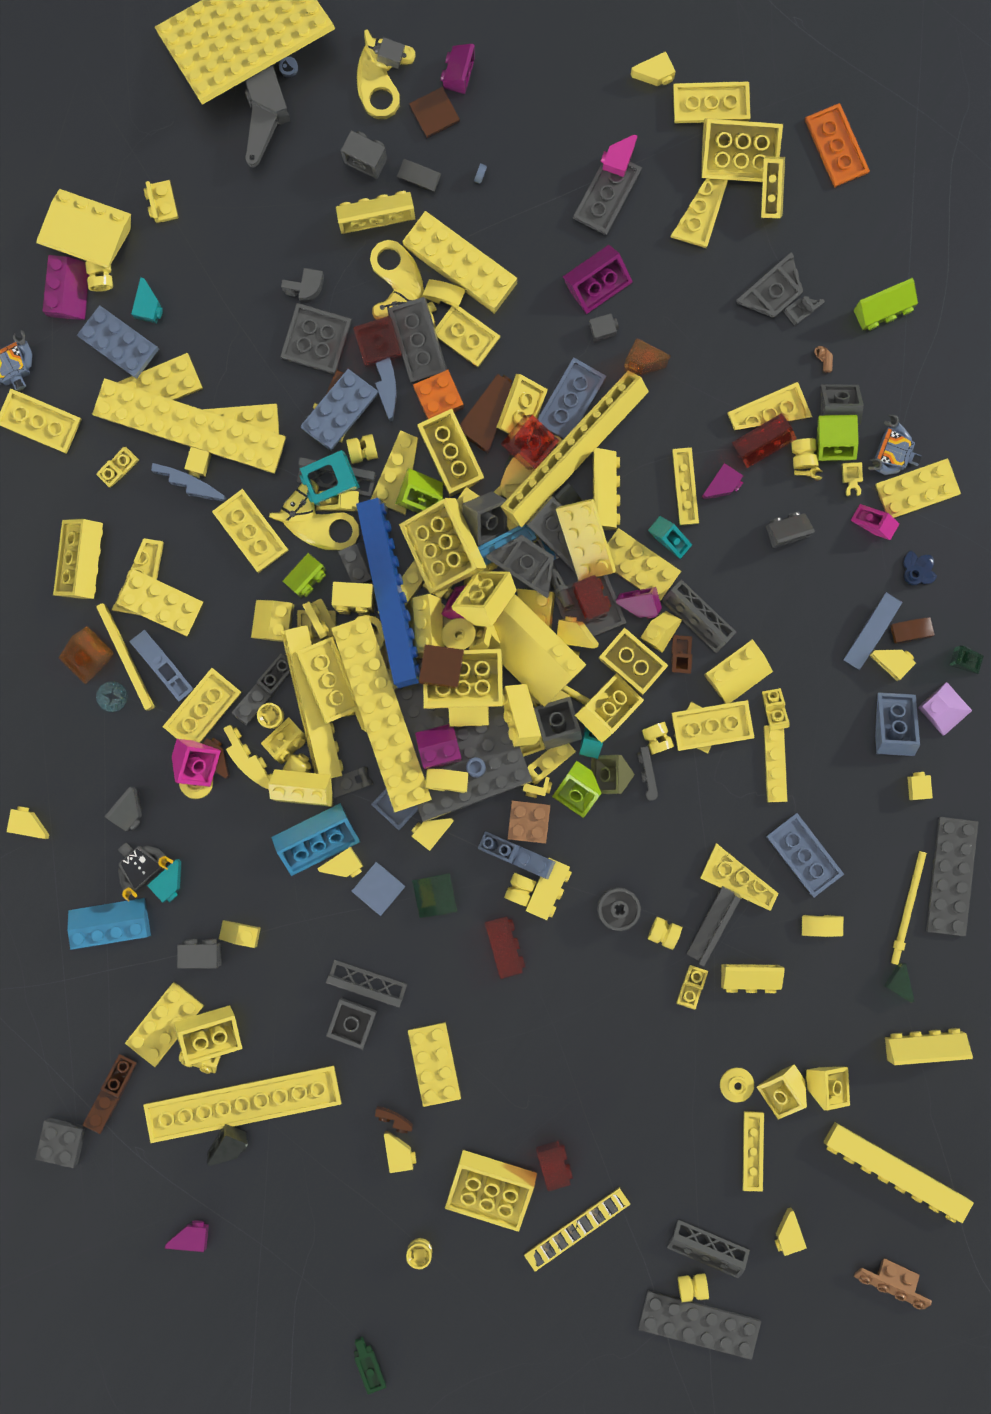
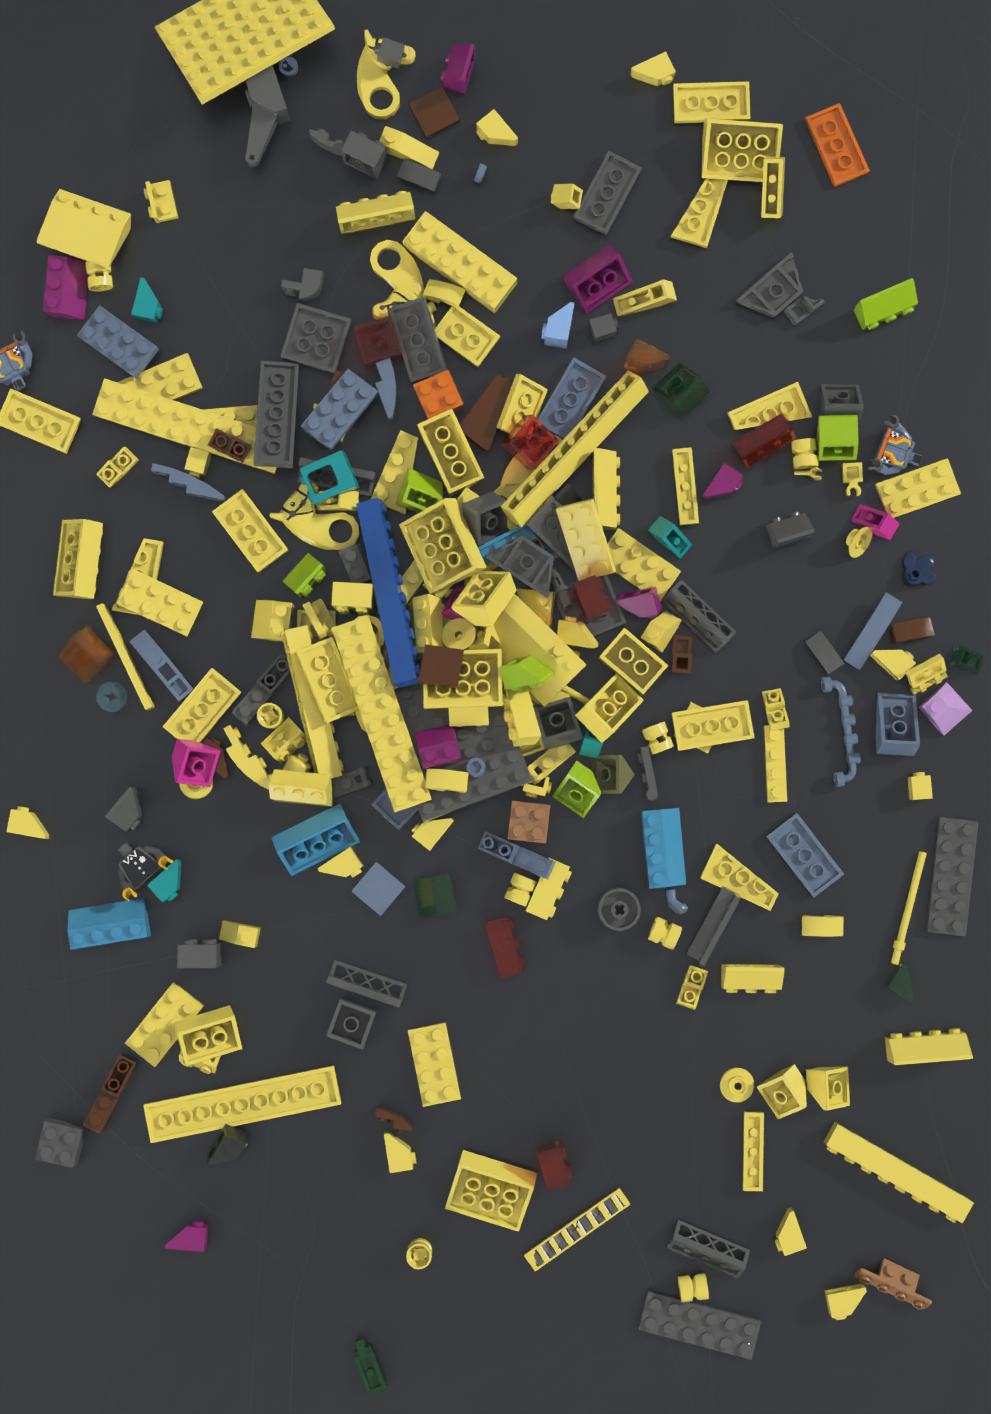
(229, 445): none -> reddish brown slope
(276, 414): none -> dark grey plate
(322, 139): none -> dark grey slope
(355, 451): light yellow wheel -> none
(408, 148): none -> light yellow slope
(495, 130): none -> light yellow slope
(524, 672): none -> lime slope
(558, 327): none -> light blue slope
(566, 196): none -> light yellow brick
(618, 156): dark pink slope -> none
(645, 298): none -> light yellow slope
(663, 848): none -> dark azure slope
(673, 904): none -> sand blue arm
(681, 389): none -> clear green slope
(739, 672): light yellow slope -> none
(825, 653): none -> dark grey slope
(826, 357): medium nougat arm -> none
(844, 1300): none -> light yellow slope
(847, 721): none -> sand blue bar
(859, 541): none -> light yellow piece
(927, 674): none -> light yellow plate

